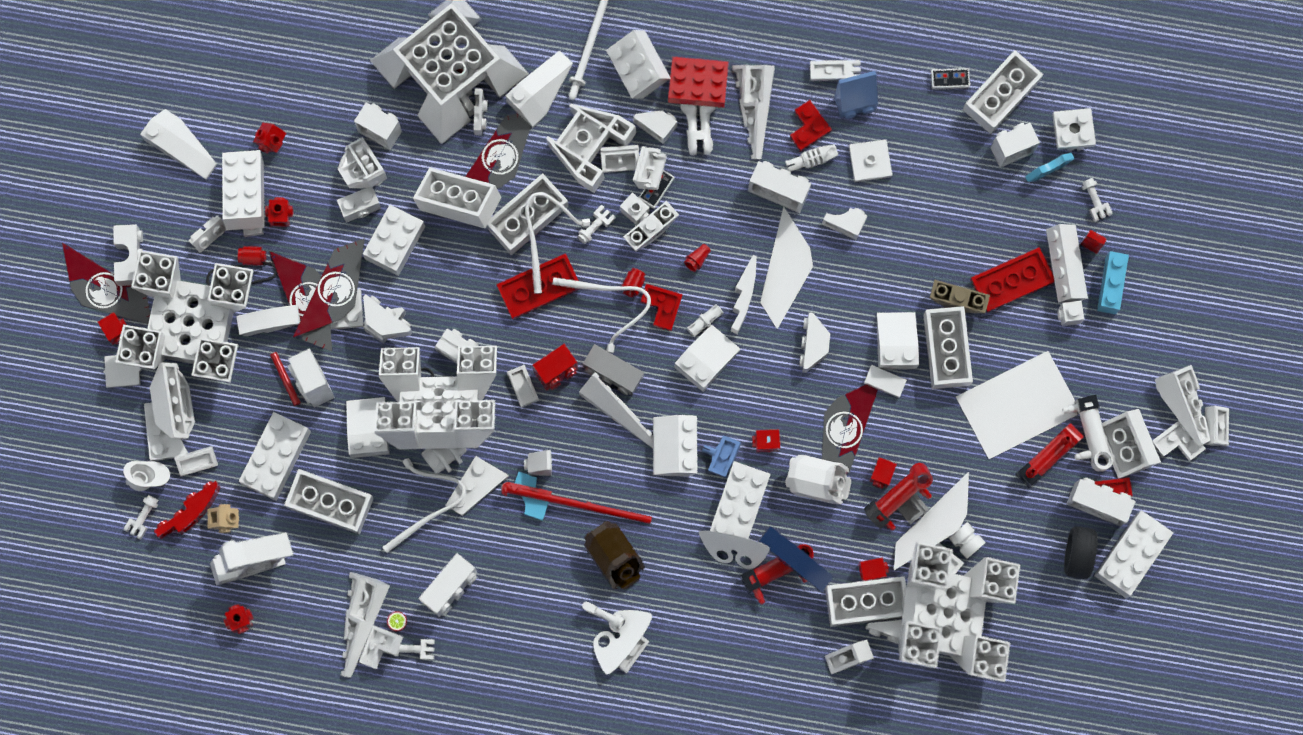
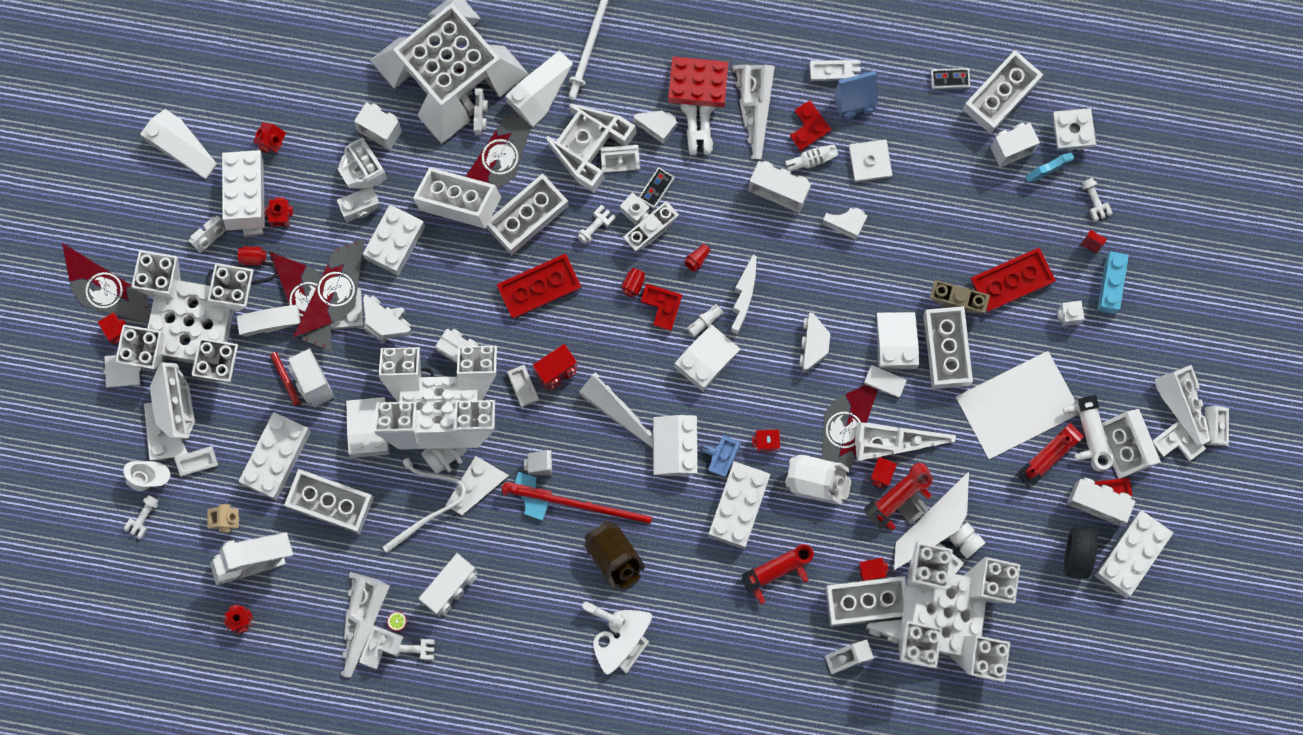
(127, 238): white arch -> none
(197, 506): red slope -> none
(535, 261): white piece -> none
(583, 285): white piece -> none
(613, 370): light grey brick -> none
(638, 64): white brick -> none
(649, 168): white hinge -> none
(726, 542): white piece -> none
(787, 269): white sticker -> none
(795, 559): dark blue slope -> none
(881, 440): none -> white wedge
(1066, 263): white brick -> none

